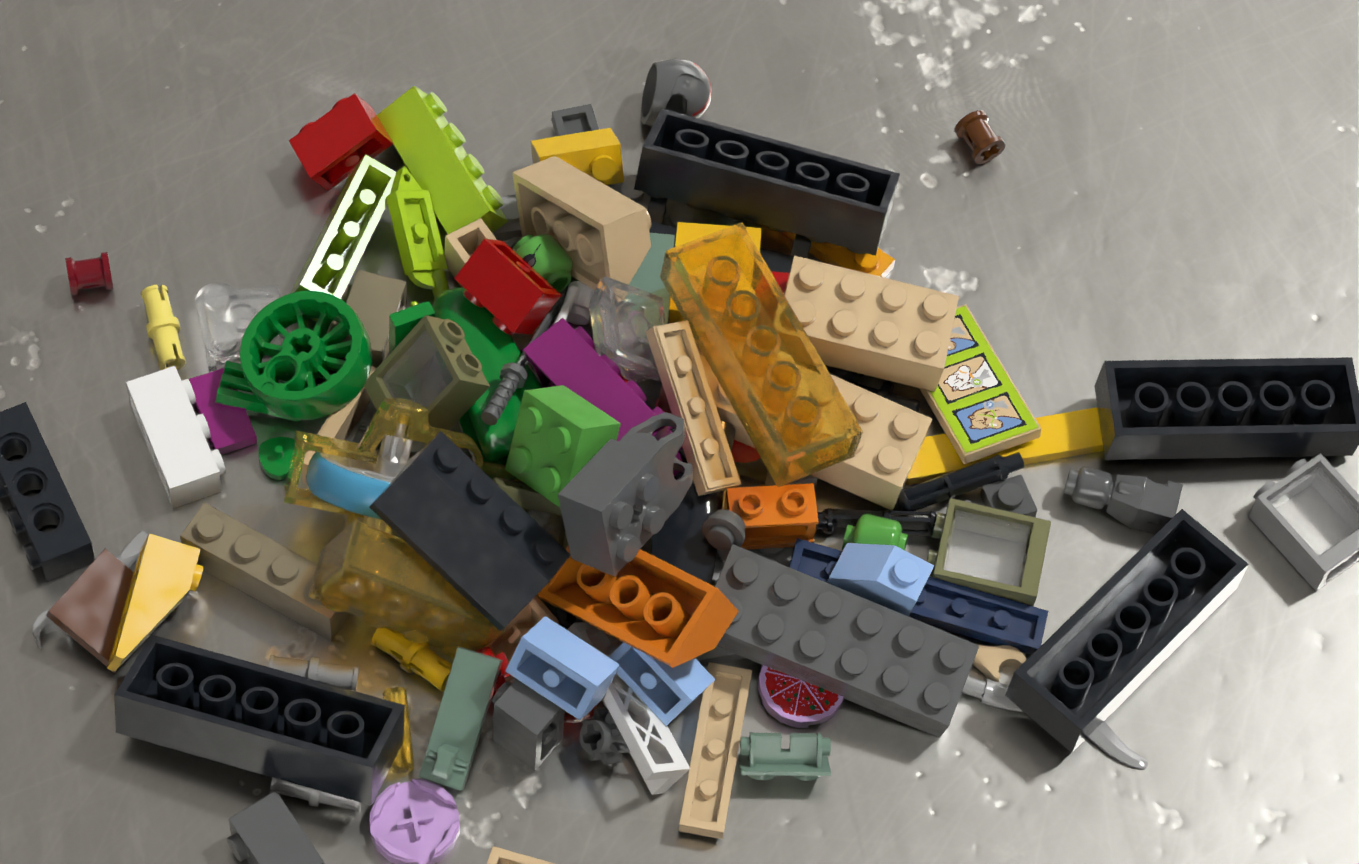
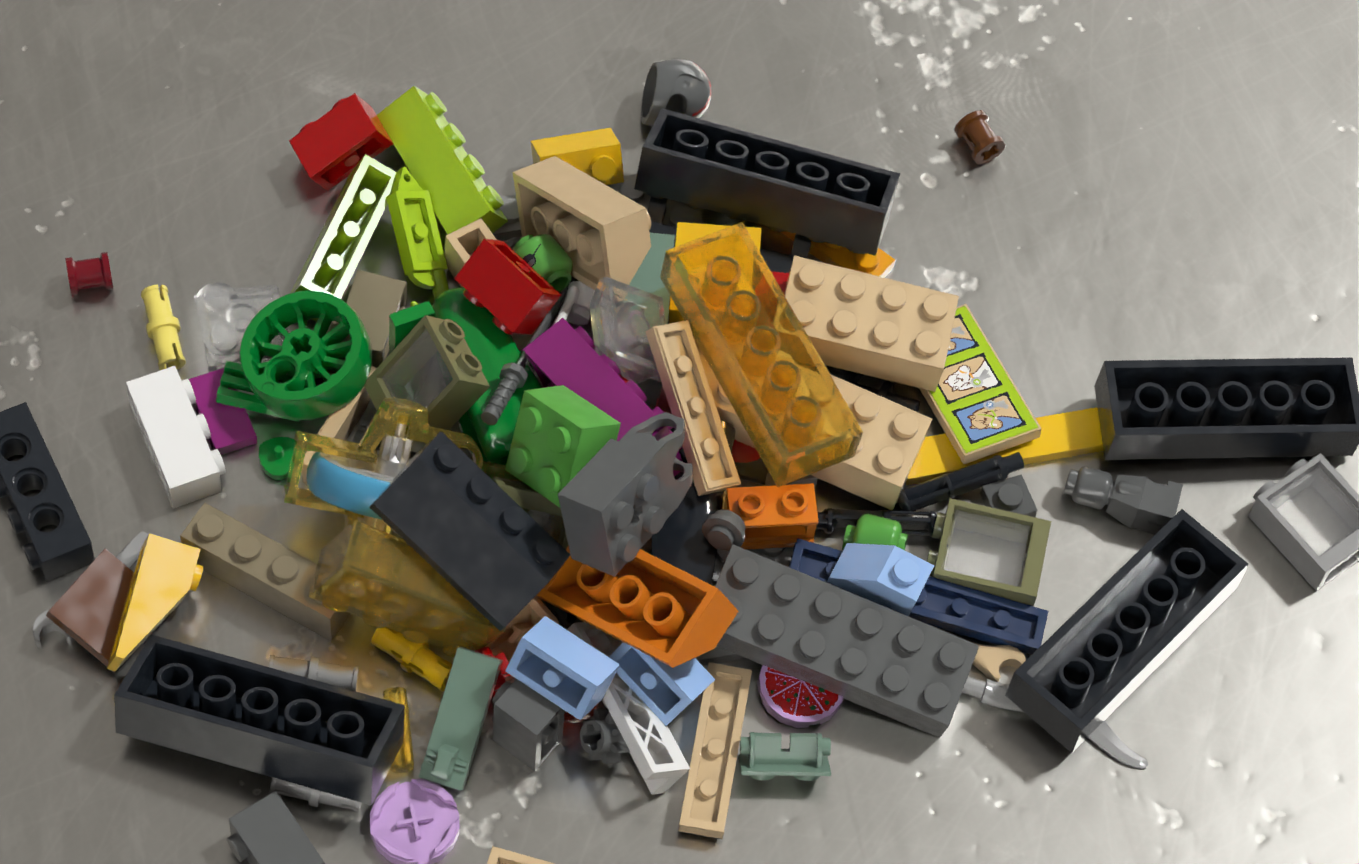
(574, 120): dark grey plate -> none

